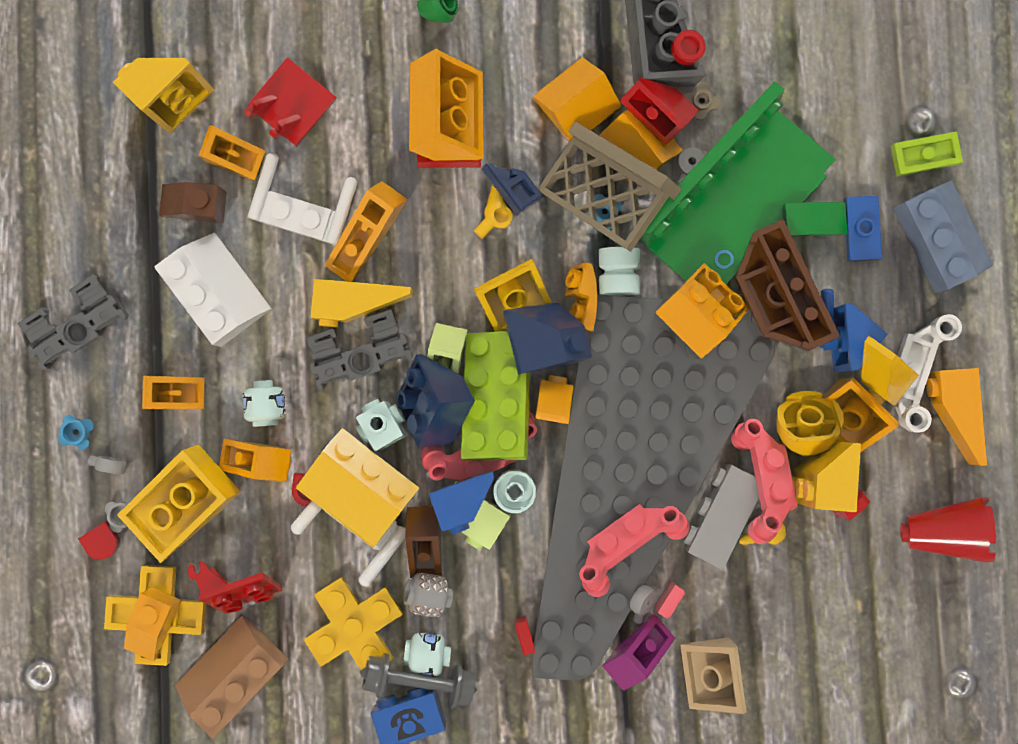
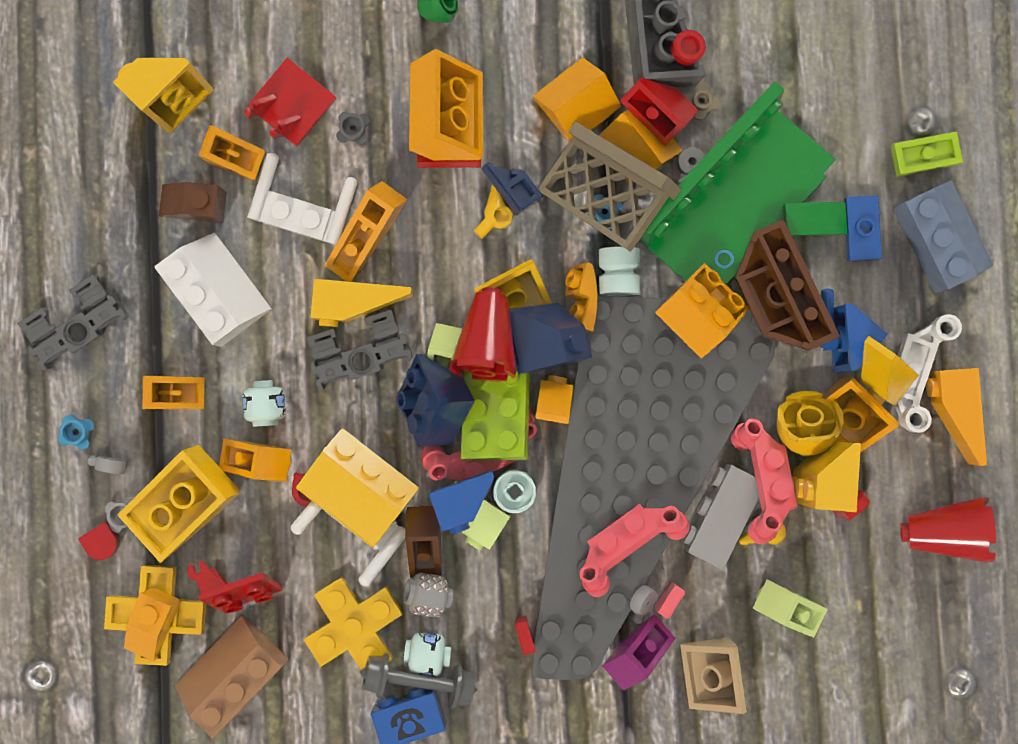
(351, 119): none -> dark grey plate
(392, 424): light aqua brick -> none
(486, 339): none -> red cone
(789, 608): none -> yellowish green slope

